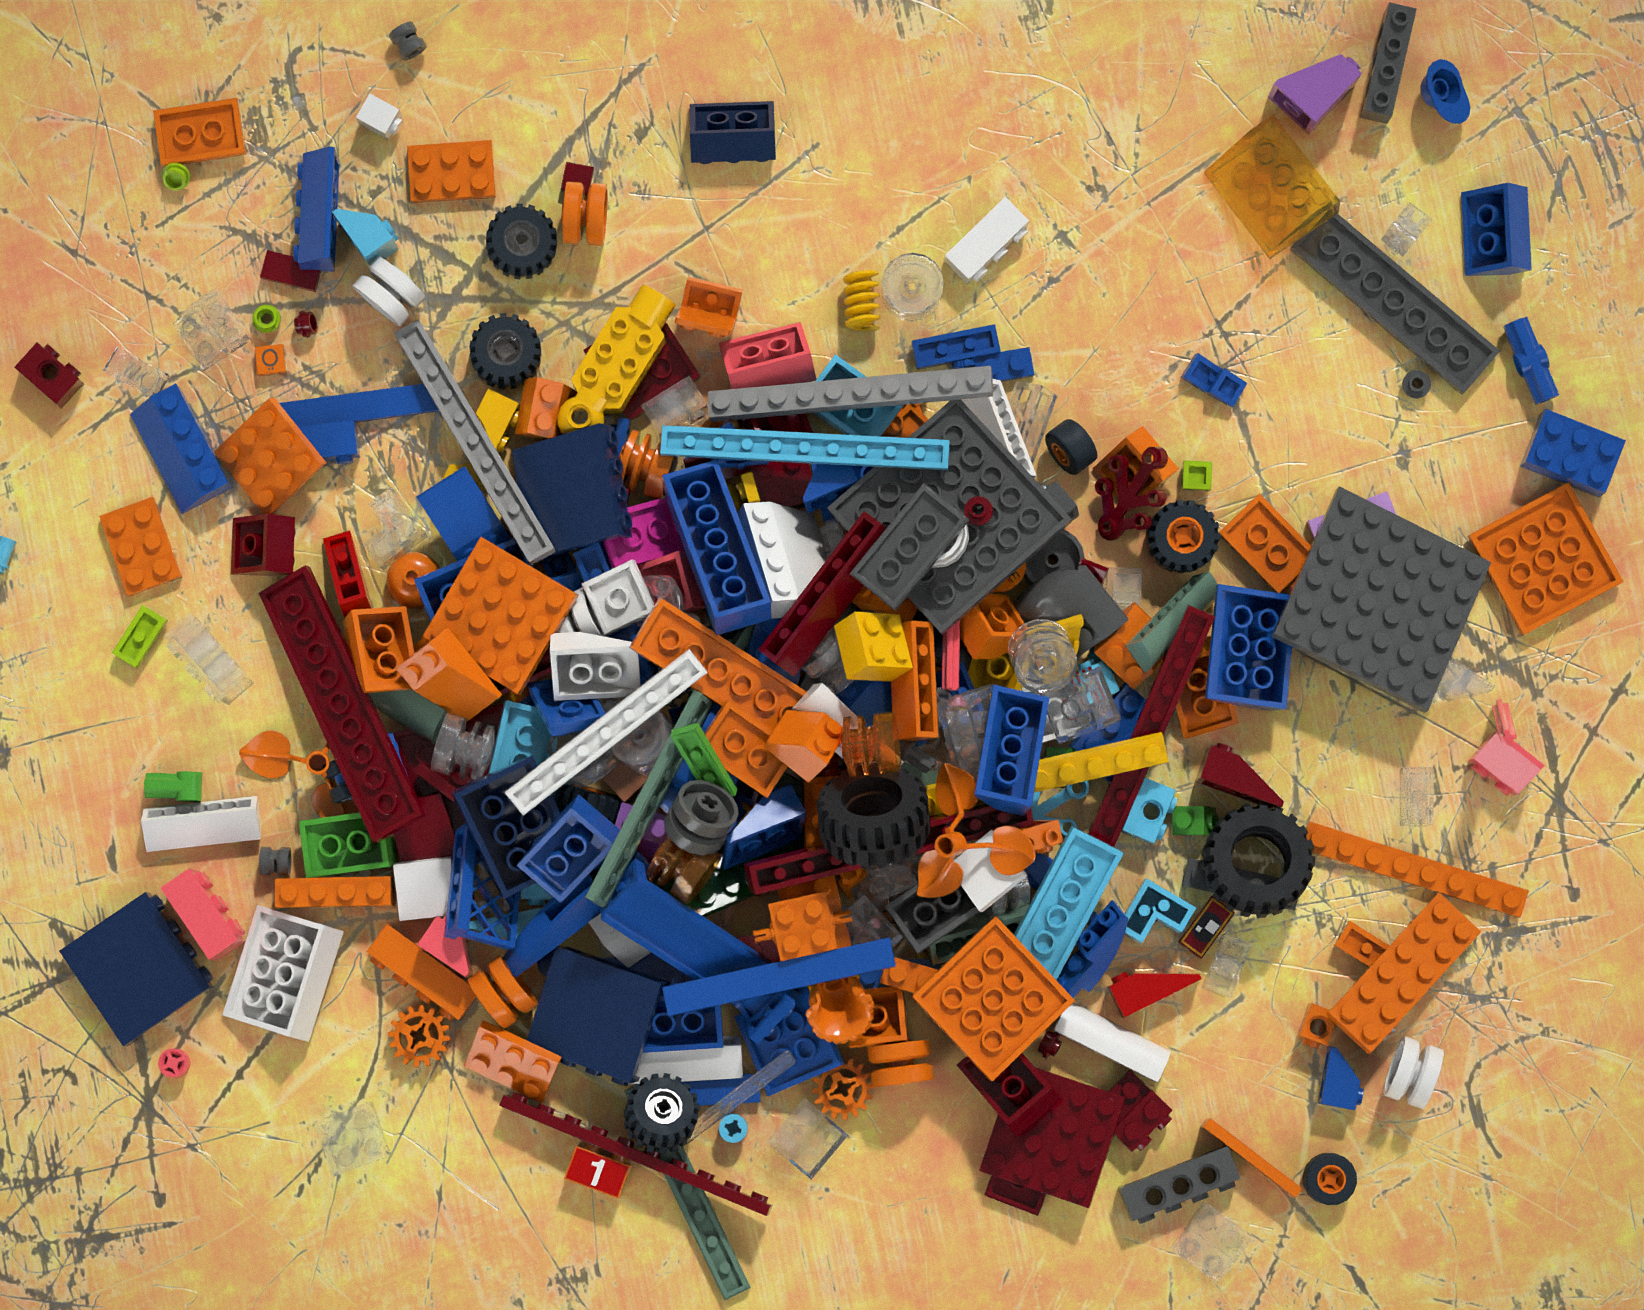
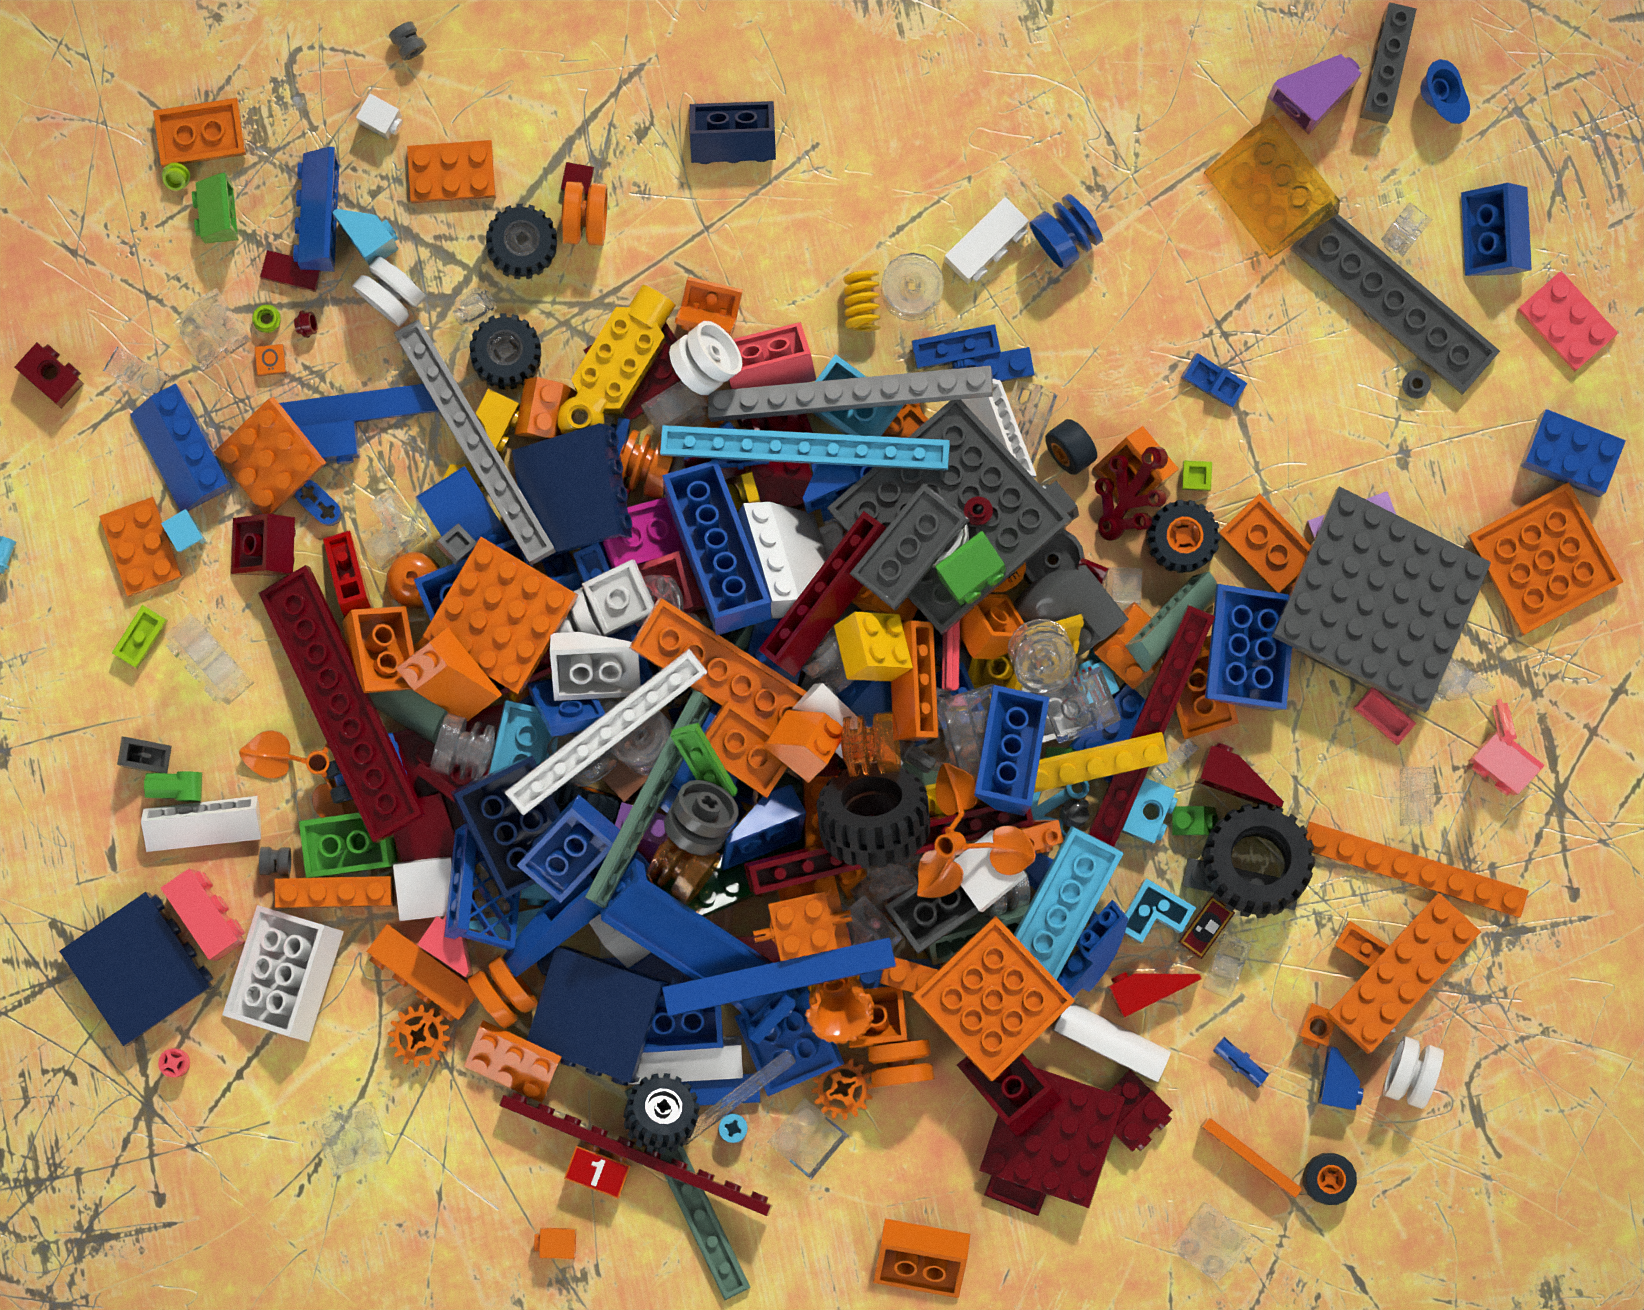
(144, 755): none -> dark grey slope
(183, 530): none -> medium azure panel
(215, 209): none -> bright green slope
(314, 509): none -> blue beam
(456, 544): none -> dark grey plate
(474, 307): none -> clear head
(556, 1243): none -> orange brick
(705, 358): none -> white wheel
(922, 1258): none -> orange slope
(971, 569): none -> bright green slope
(1050, 1044): dark red plate -> none
(1070, 228): none -> blue wheel
(1075, 813): none -> dark grey tile
(1178, 757): none -> clear beam
(1218, 1160): dark grey brick -> none
(1241, 1062): none -> blue pin
(1384, 716): none -> coral tile
(1531, 360): blue piece -> none
(1567, 321): none -> coral plate

